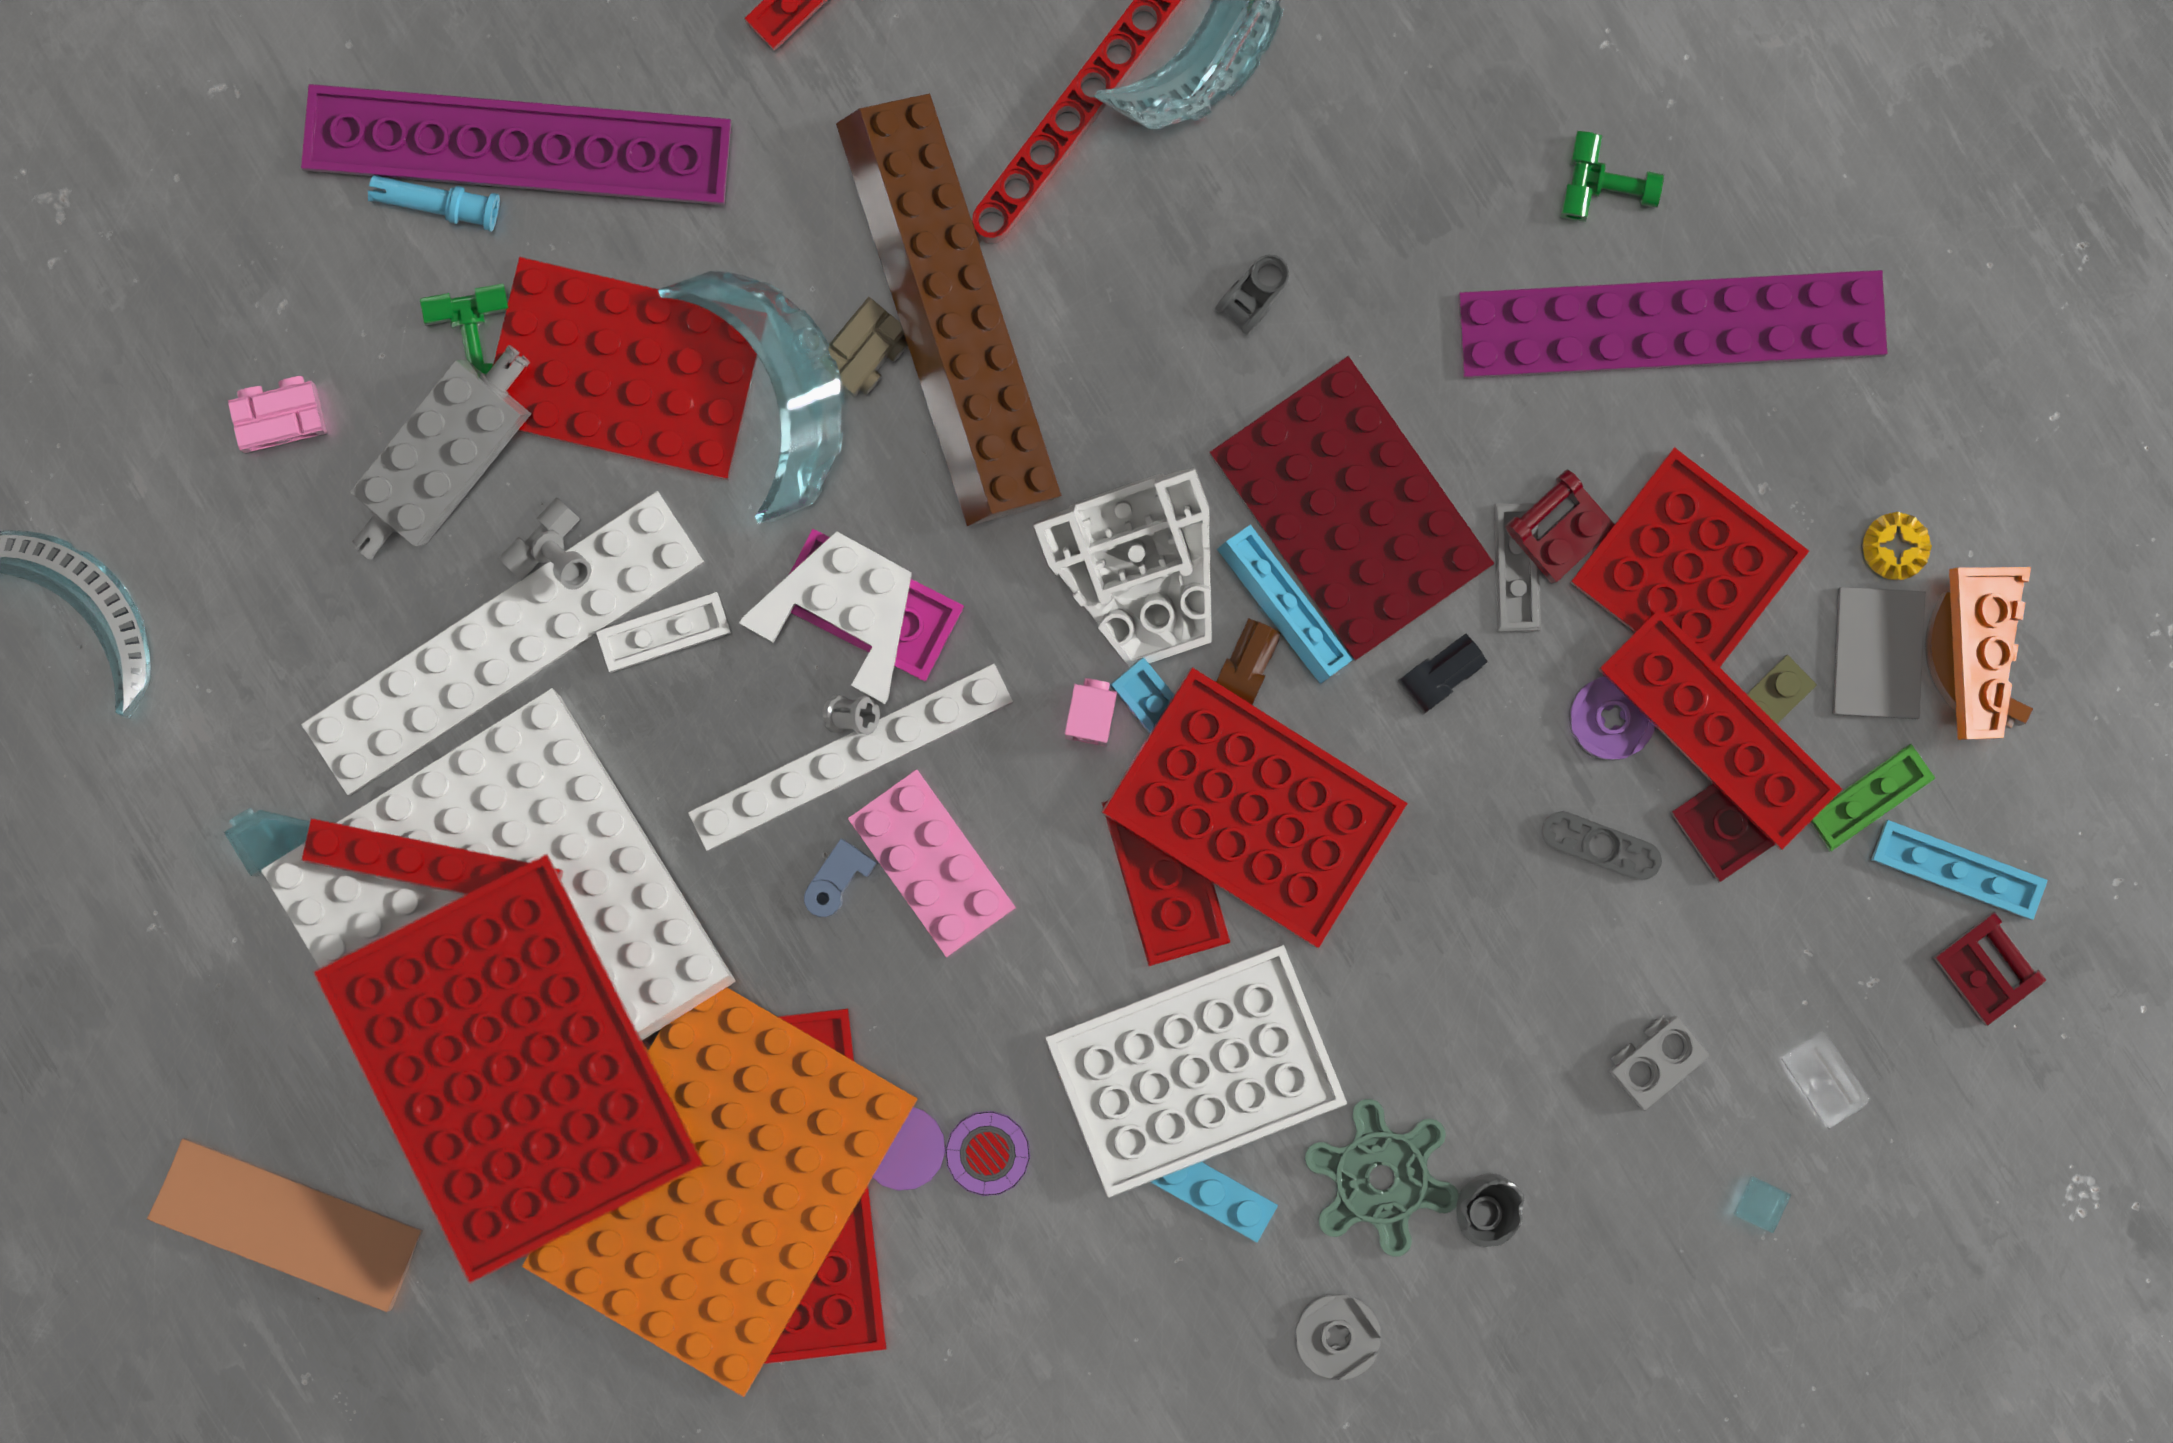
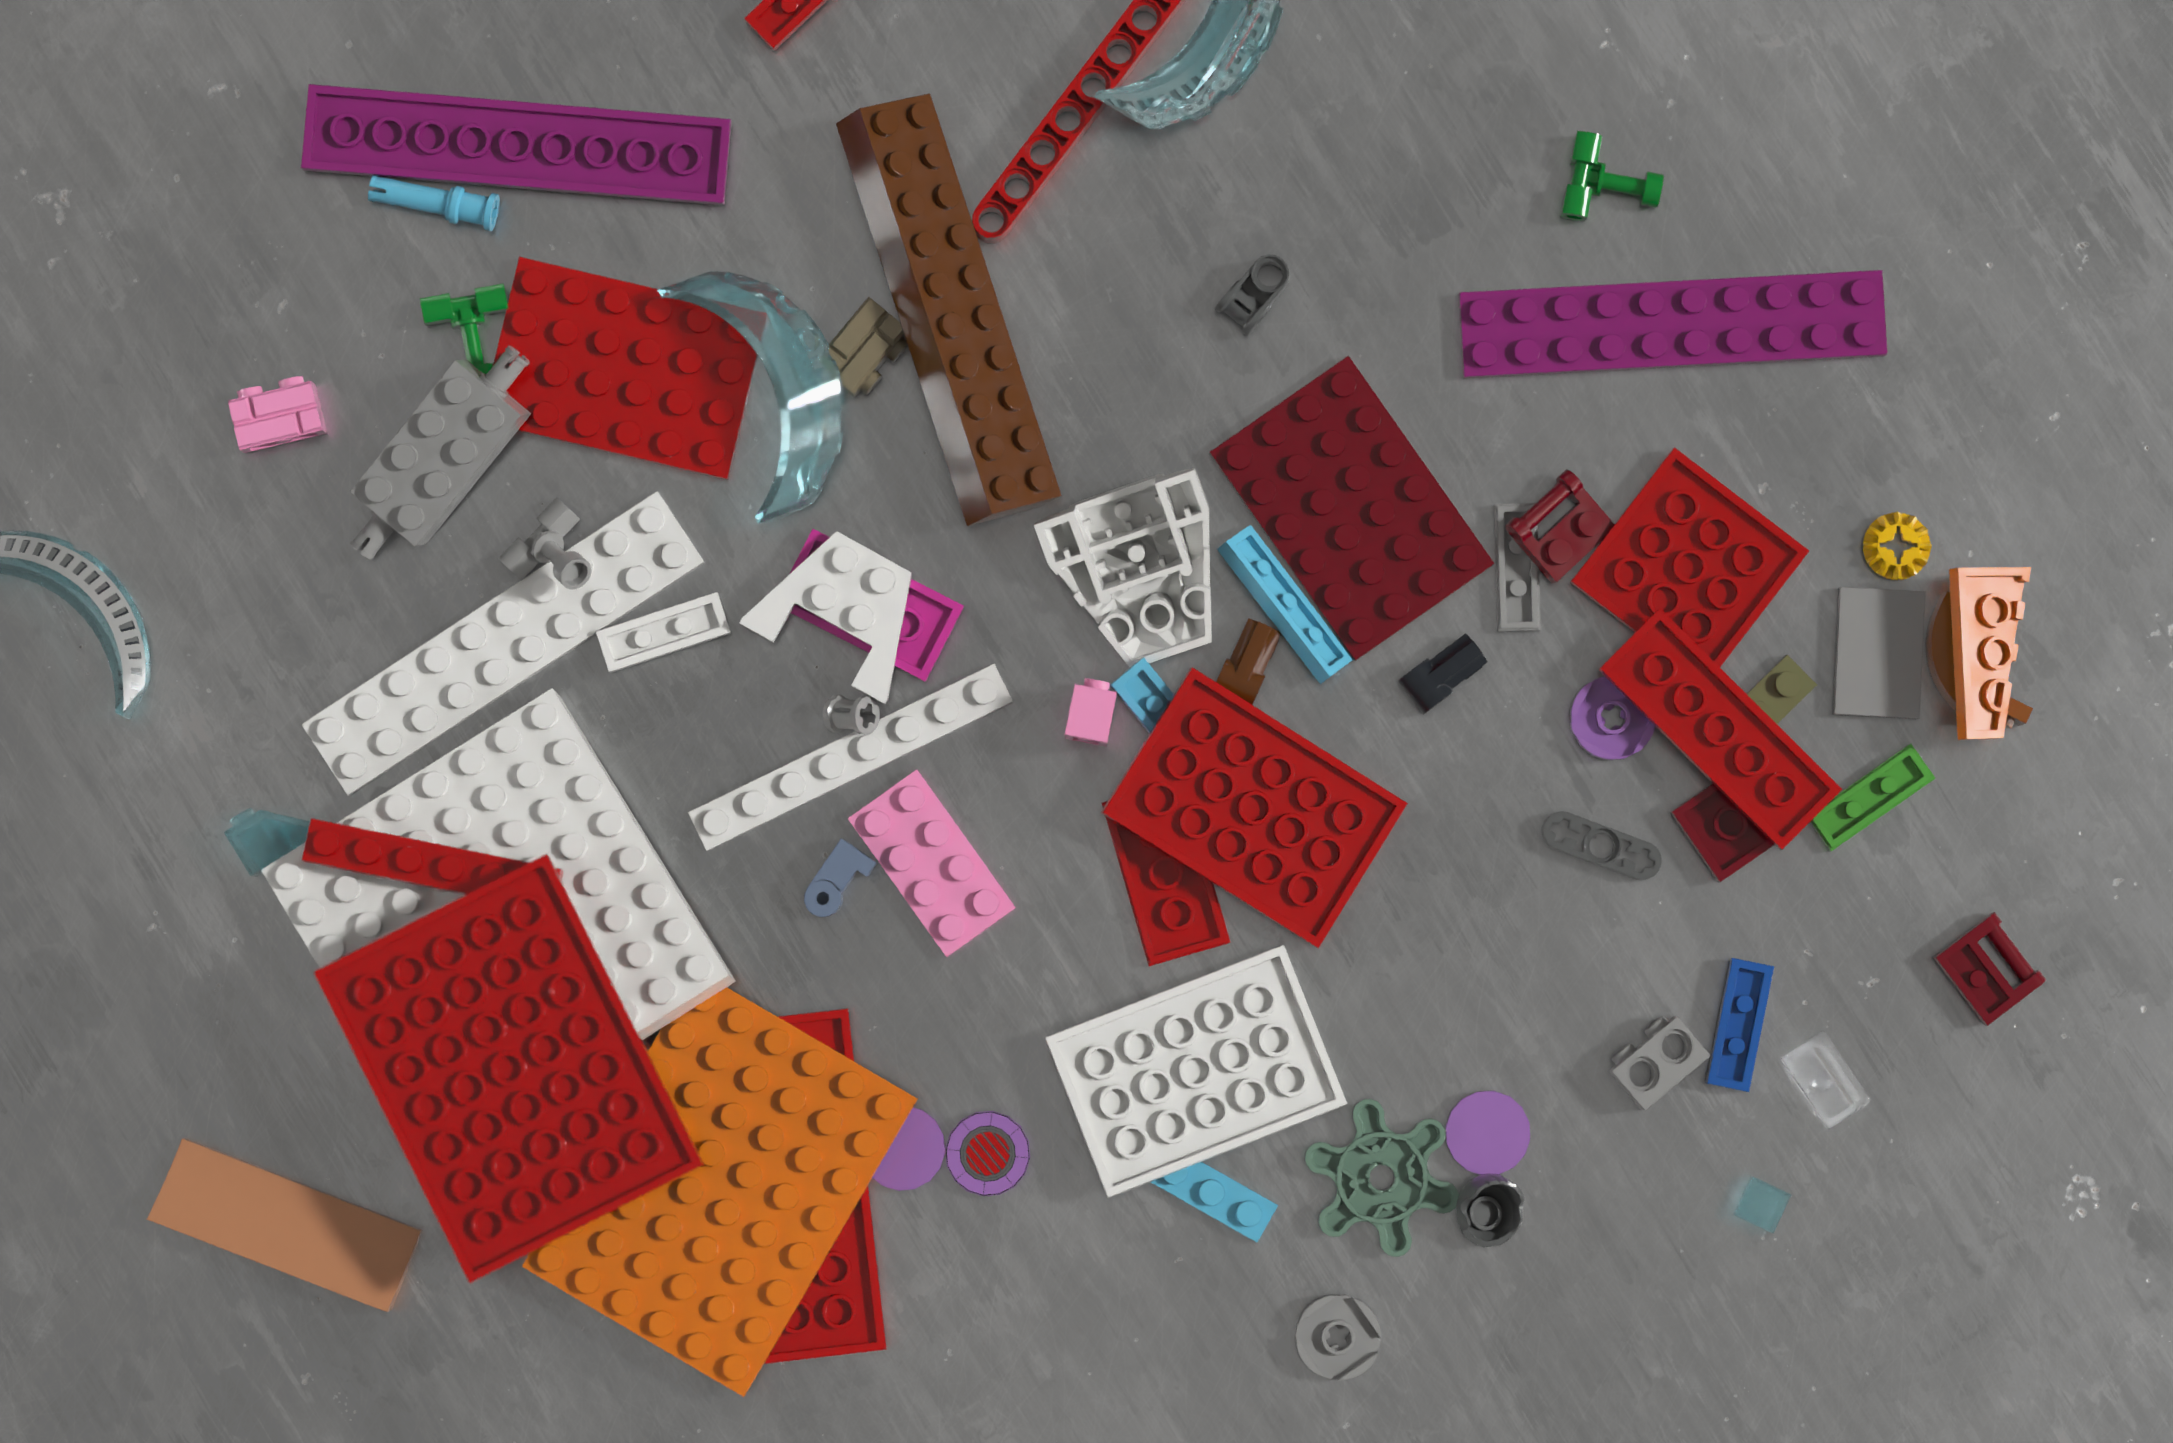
(1487, 1132): none -> medium lavender tile
(1739, 1024): none -> blue plate
(1959, 870): medium azure plate -> none

